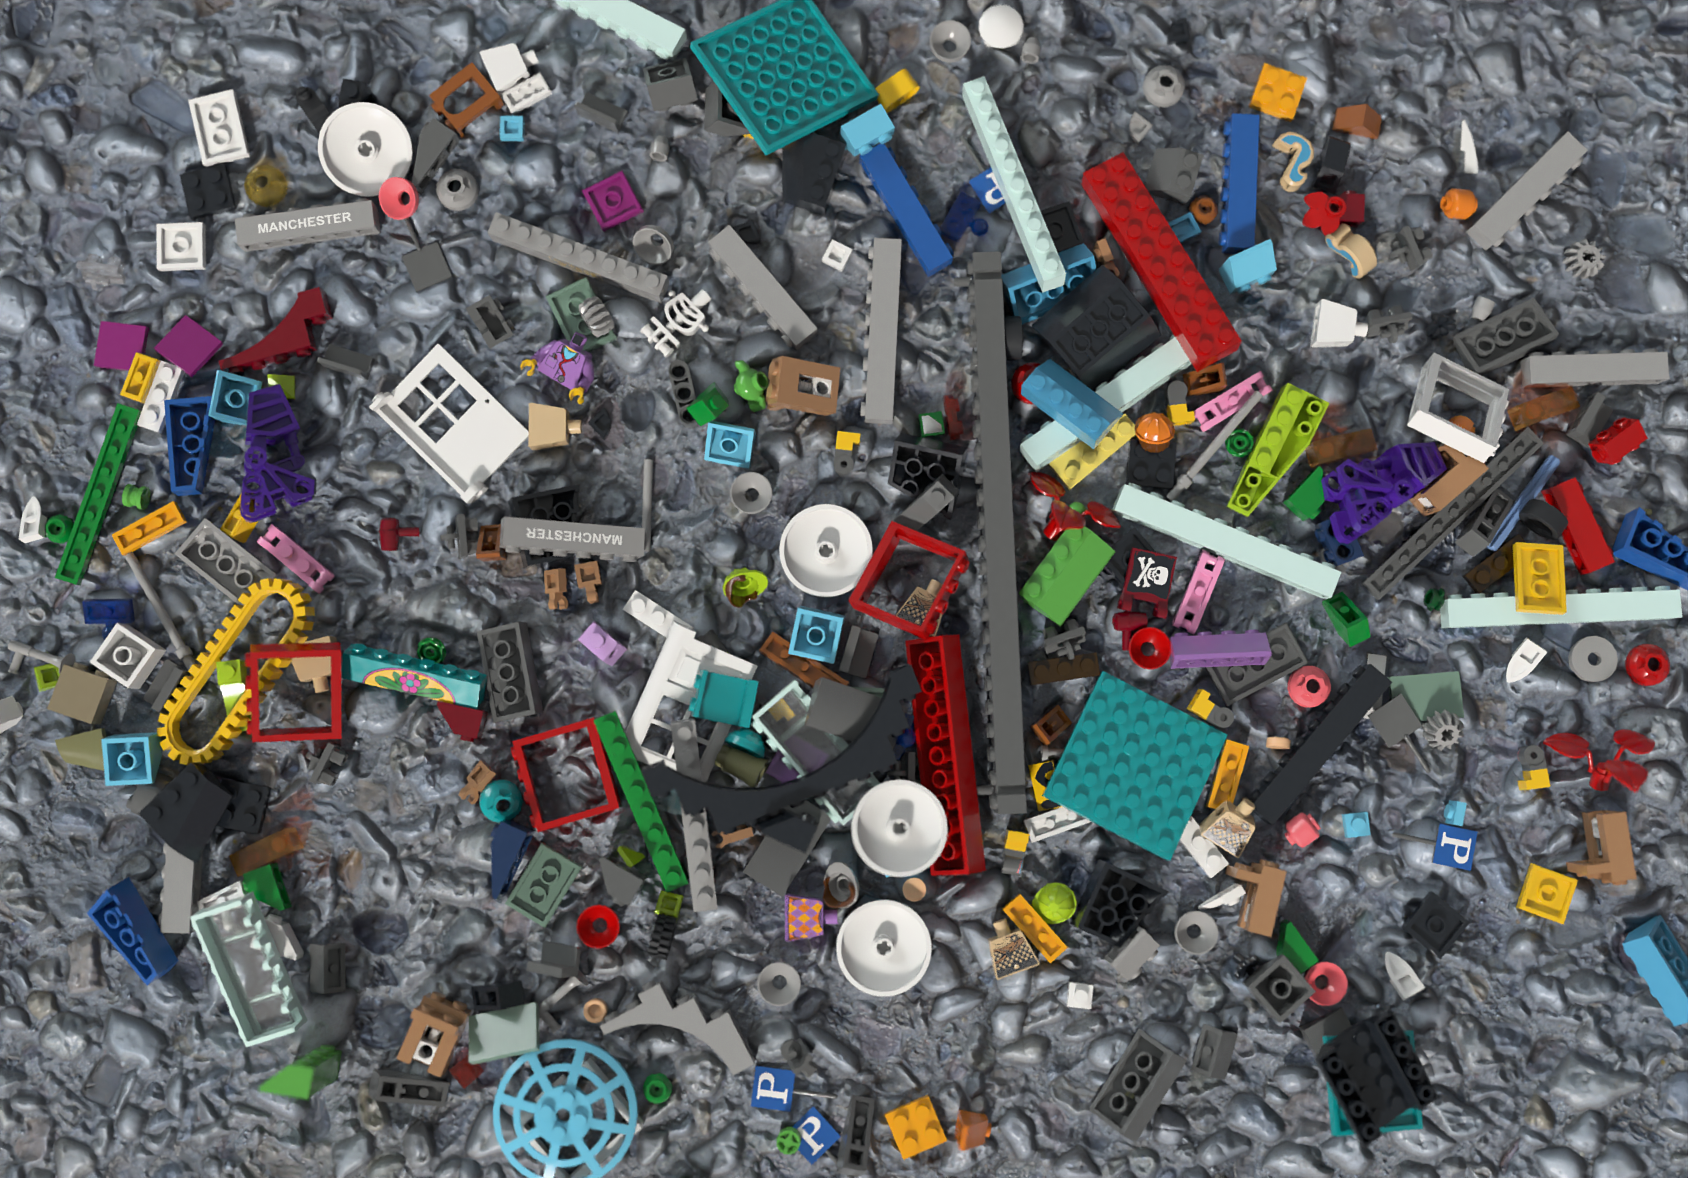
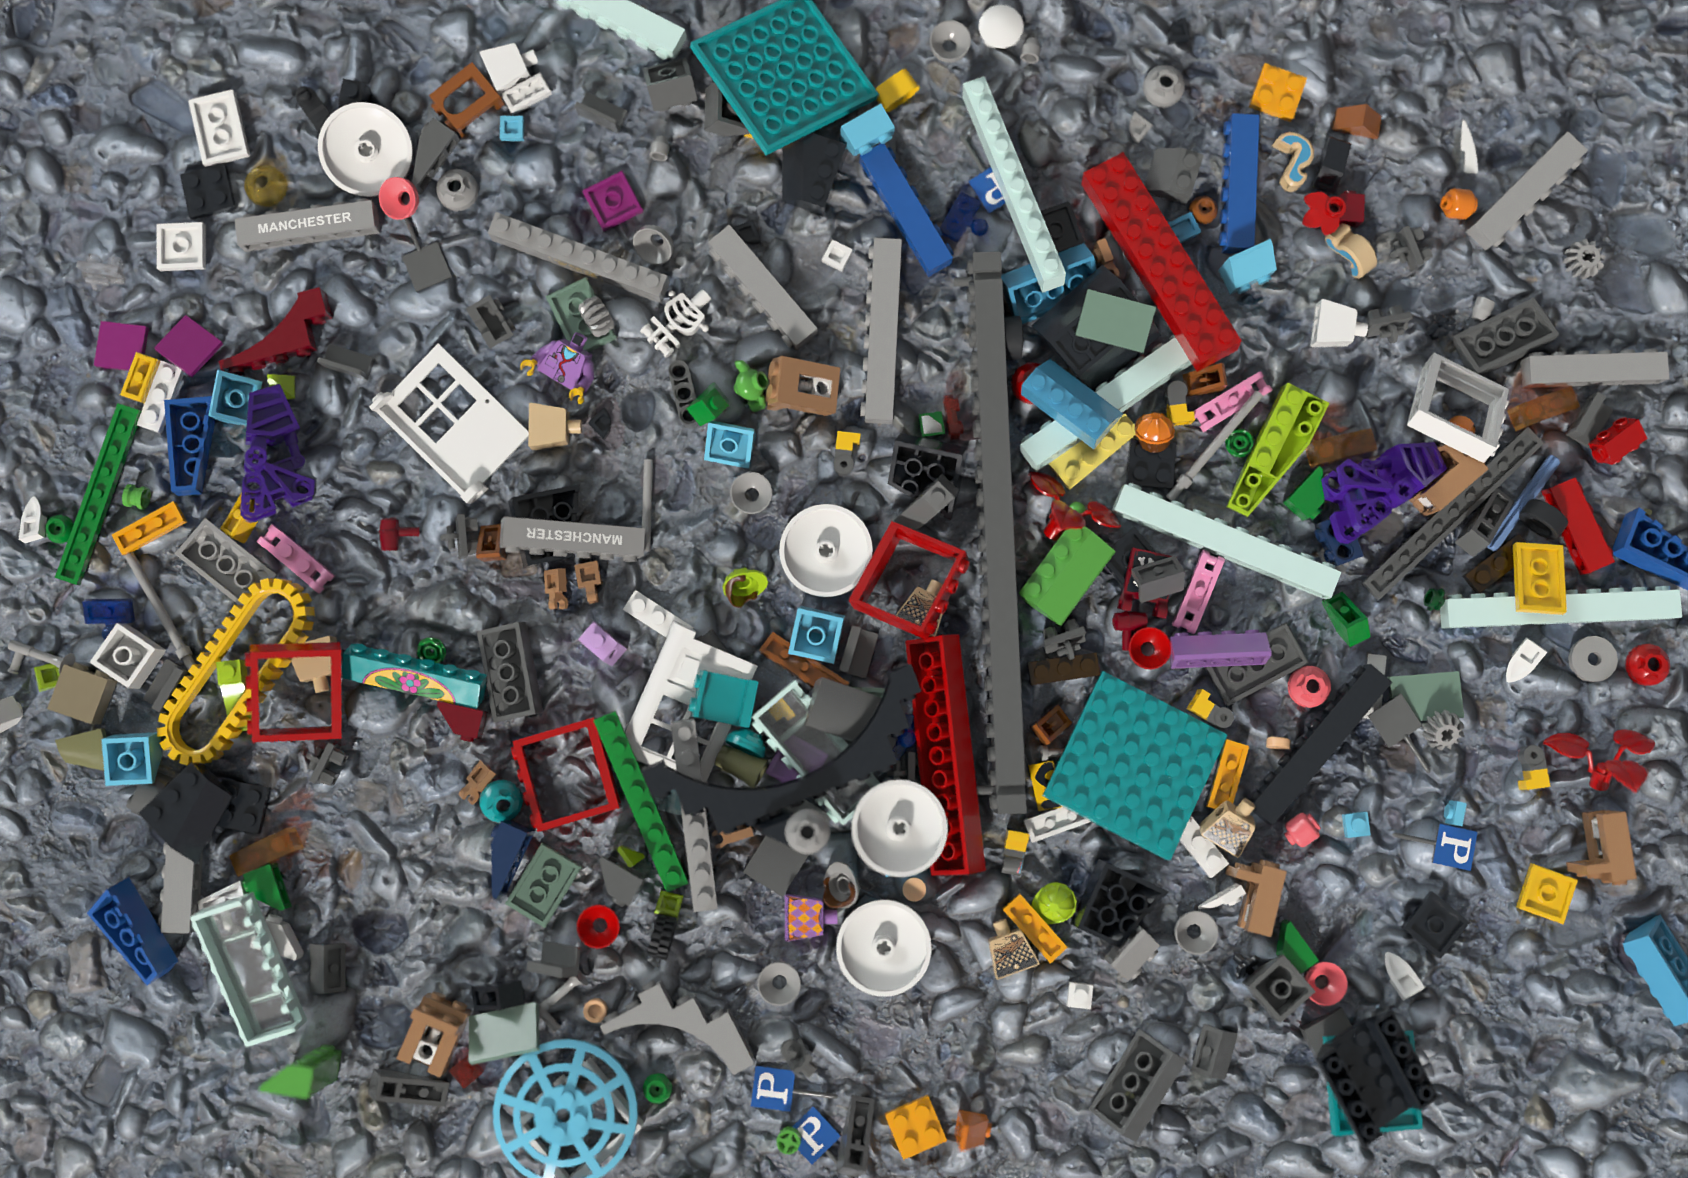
(812, 818): none -> light grey piece
(1115, 321): none -> sand green tile
(1159, 578): none -> dark grey panel

